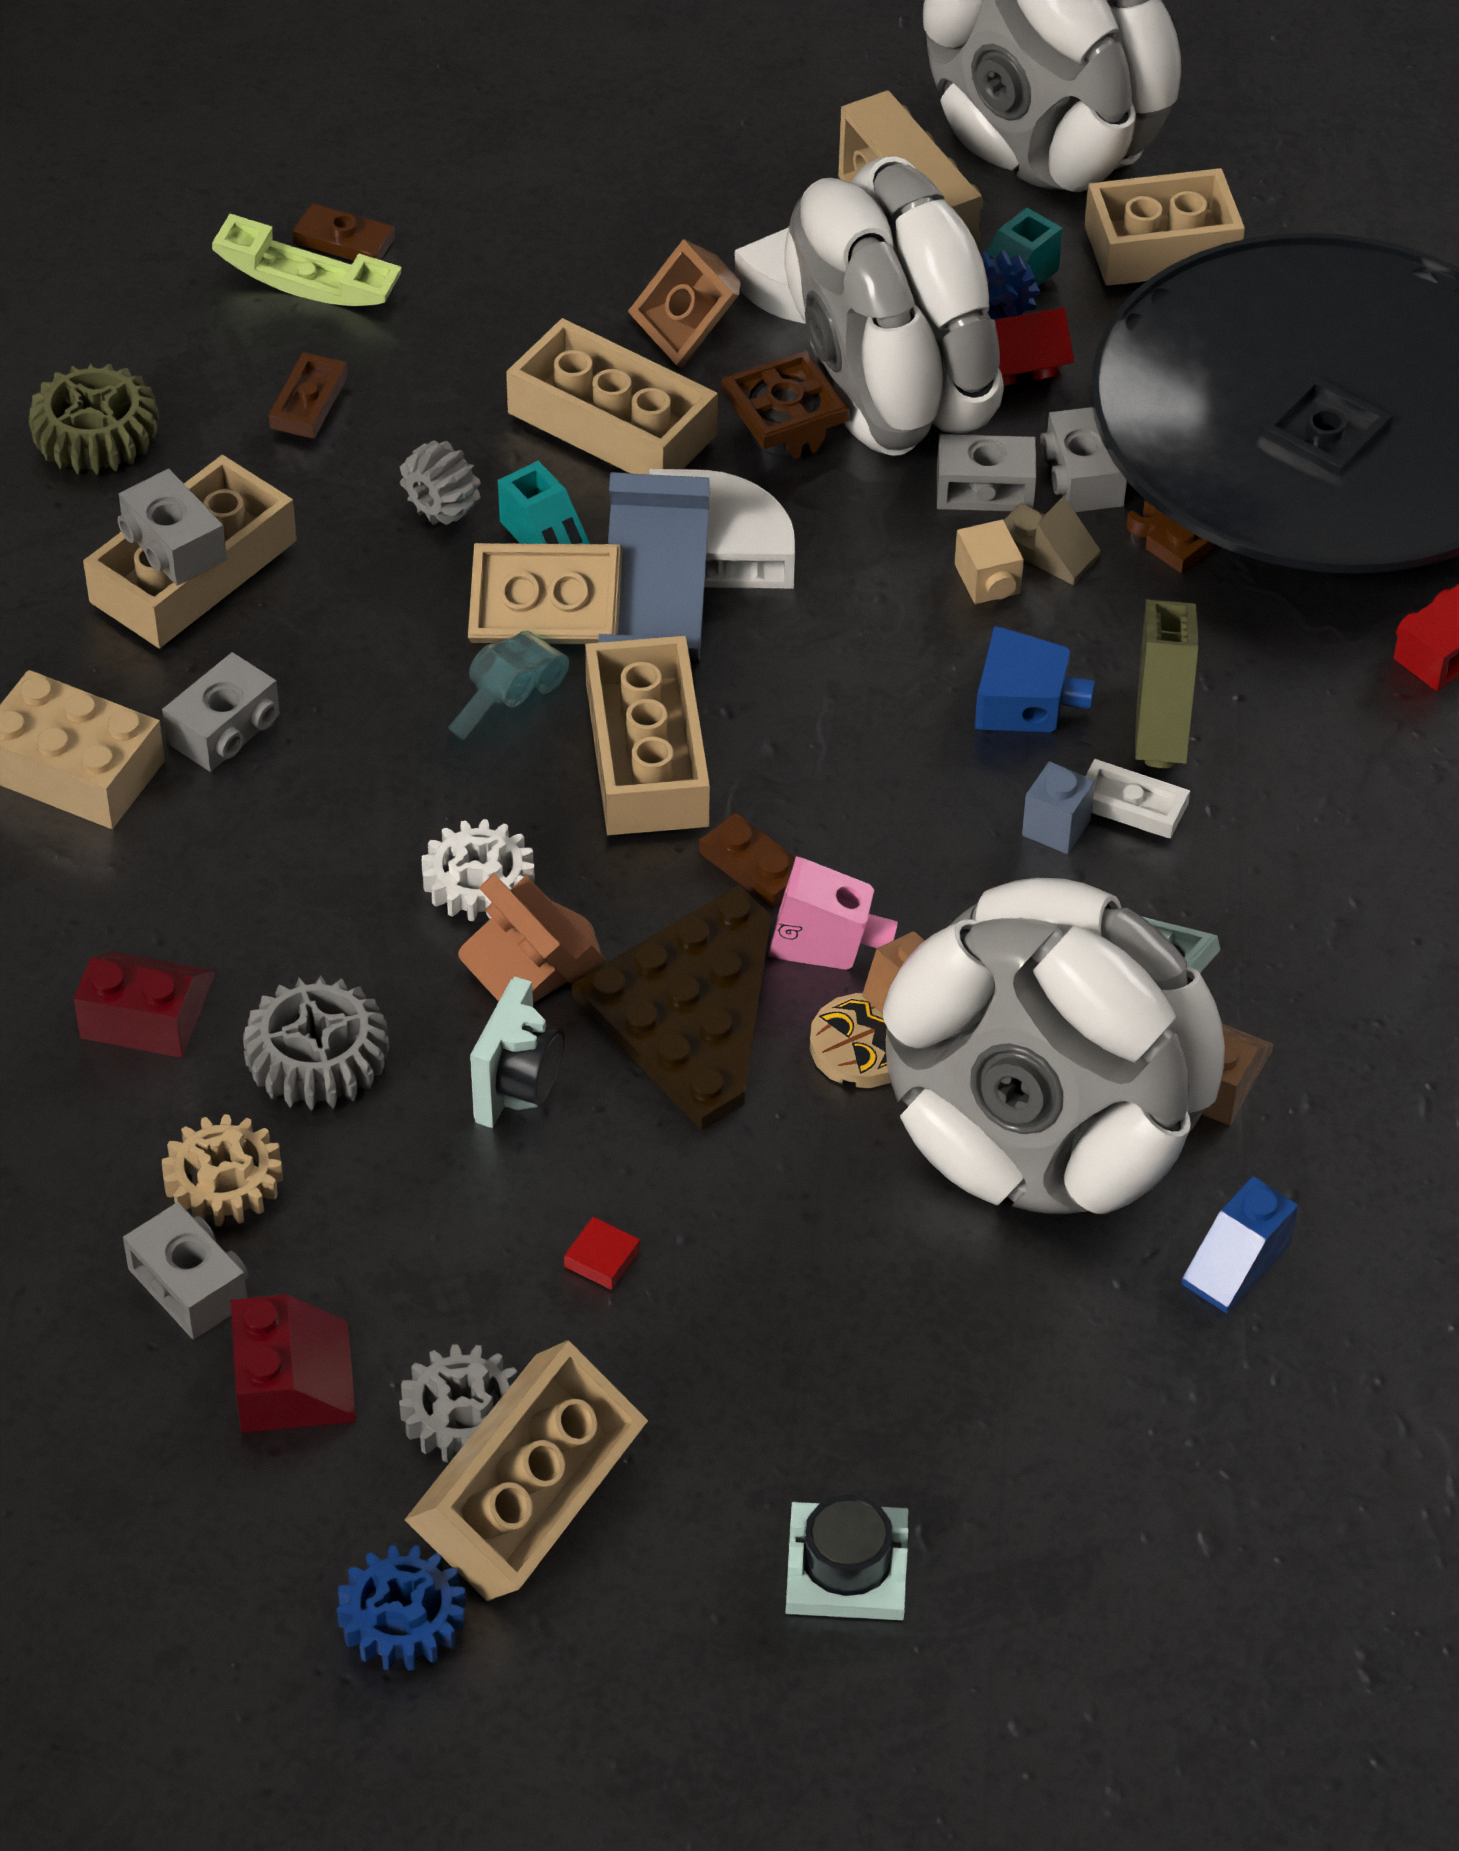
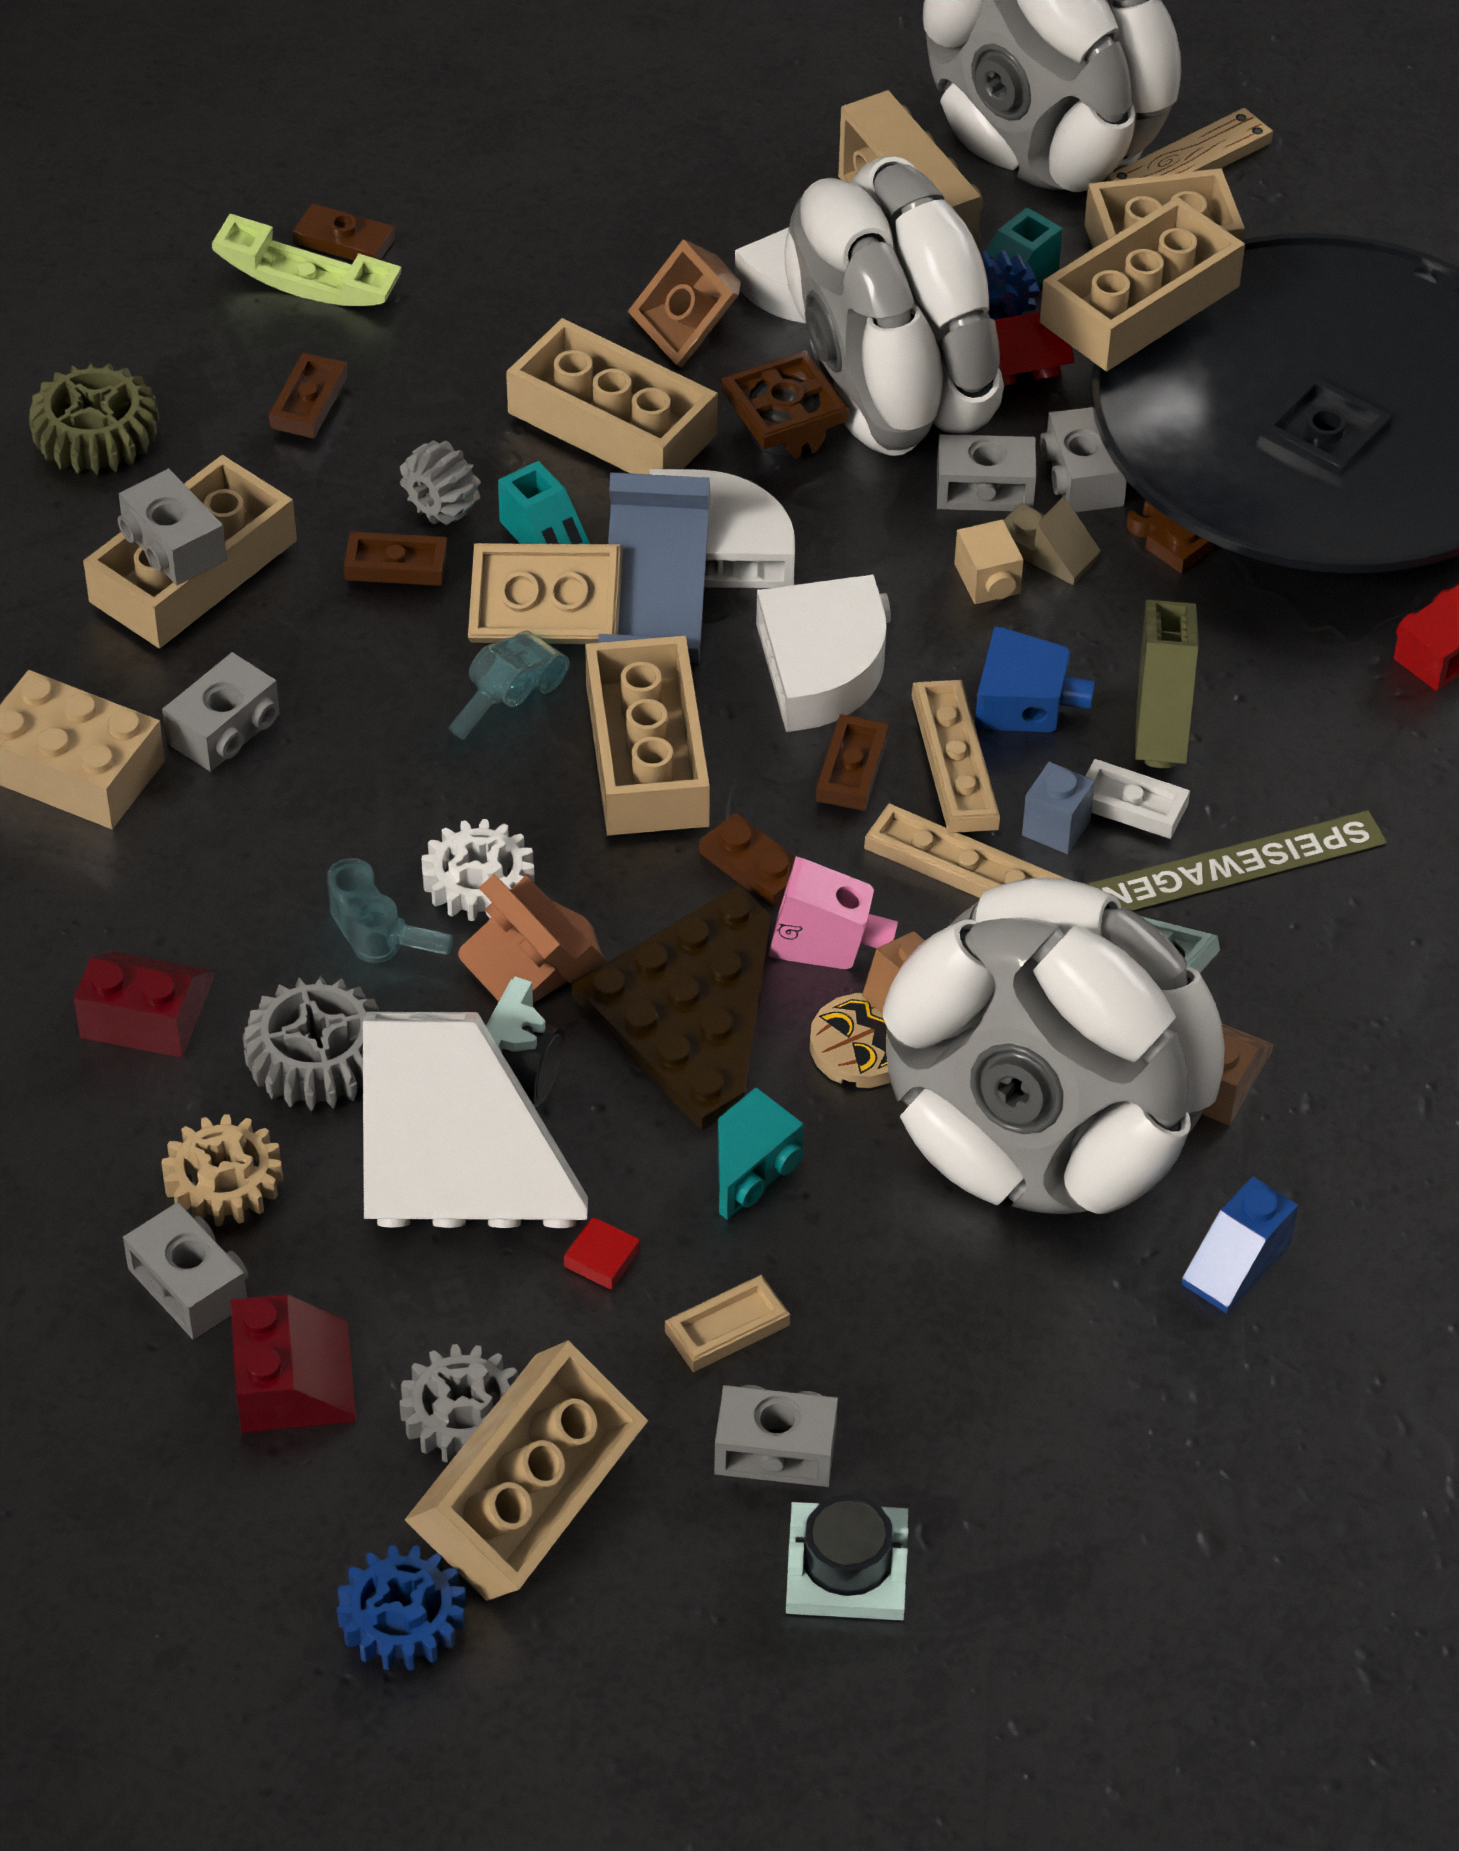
(371, 918): none -> clear light blue beam
(395, 558): none -> reddish brown plate
(455, 1129): none -> white slope
(727, 1323): none -> tan tile
(754, 1148): none -> teal slope
(795, 1456): none -> light grey brick
(823, 647): none -> white brick
(852, 762): none -> reddish brown plate
(946, 855): none -> tan tile
(955, 756): none -> tan tile
(1141, 283): none -> tan brick
(1204, 149): none -> tan tile
(1244, 861): none -> olive sticker

